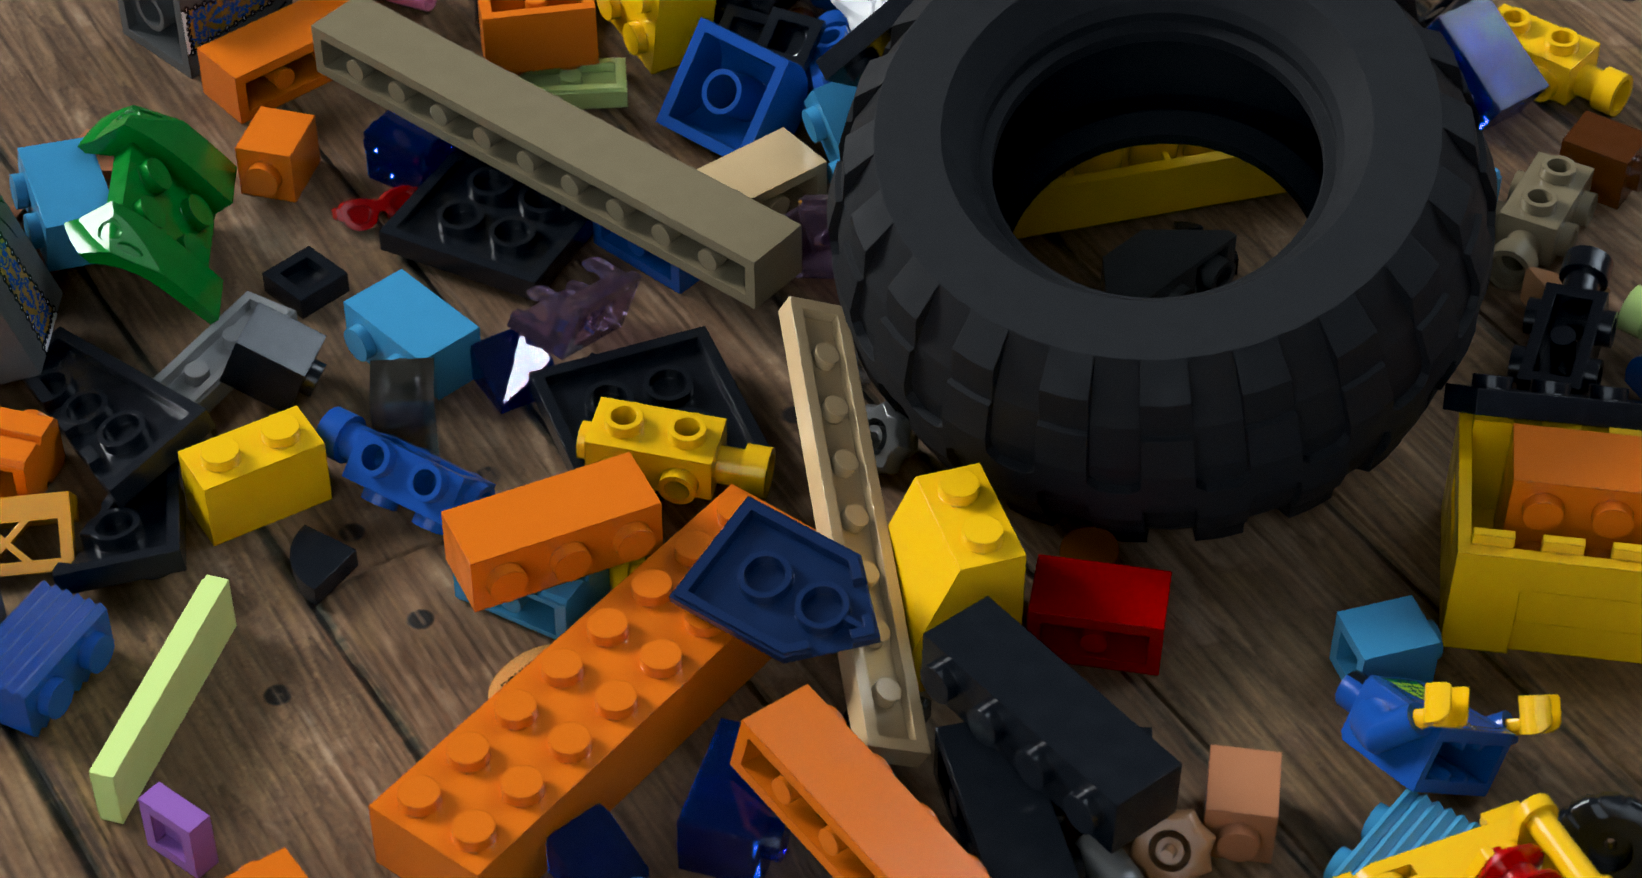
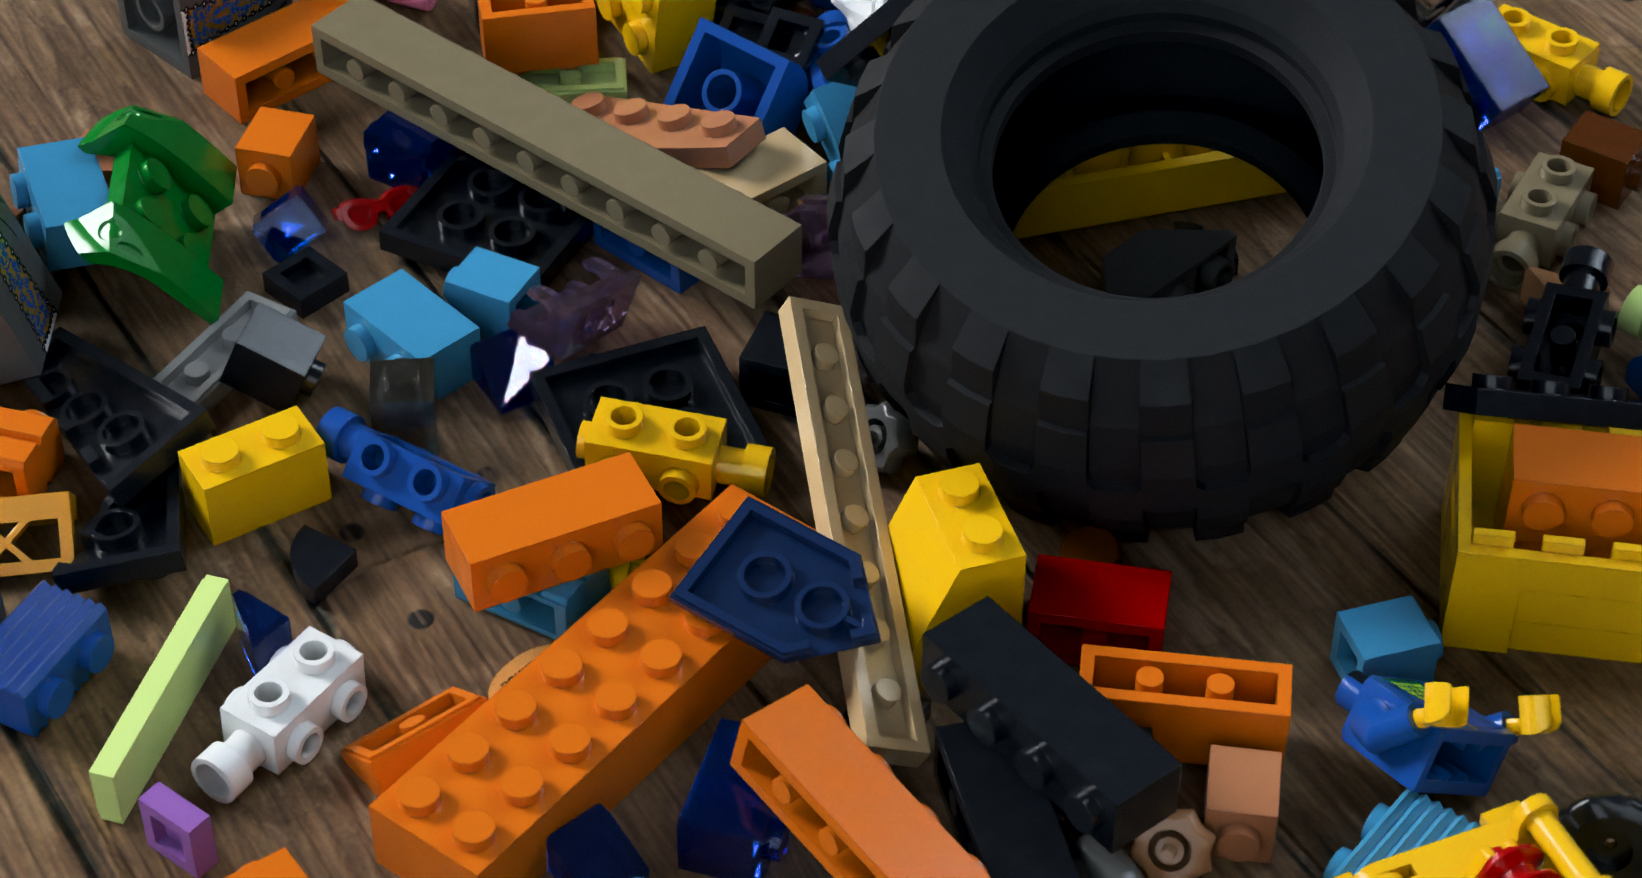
(260, 629): none -> clear blue slope
(283, 713): none -> white brick
(289, 223): none -> clear blue slope
(402, 742): none -> orange slope
(490, 289): none -> dark azure brick
(684, 133): none -> nougat wing
(764, 369): none -> black brick
(1195, 698): none -> orange brick

